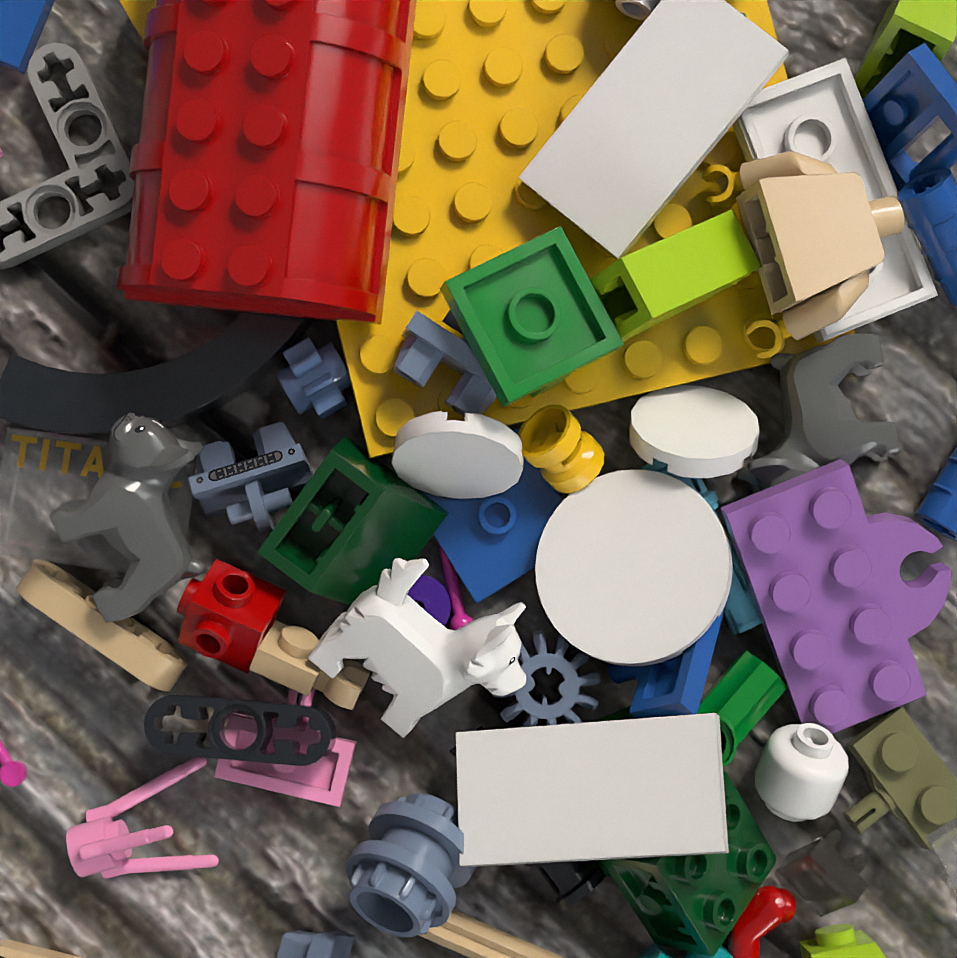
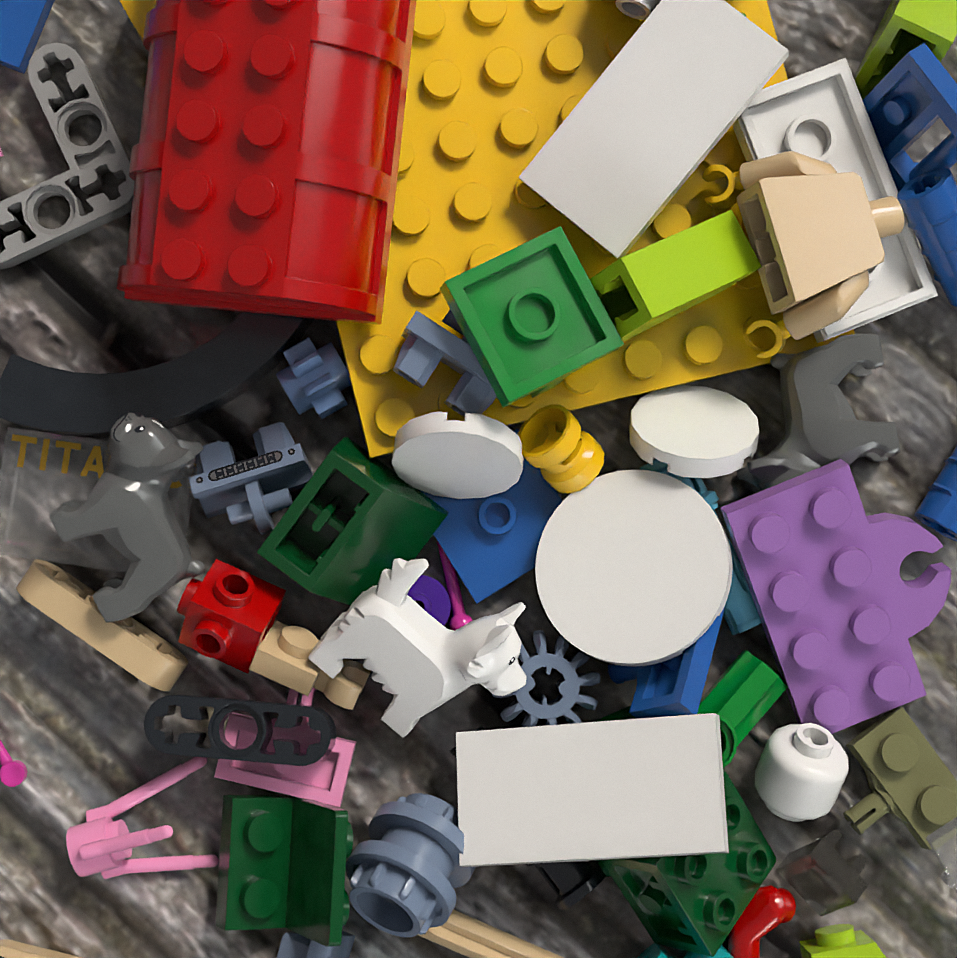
(284, 866): none -> dark green bracket

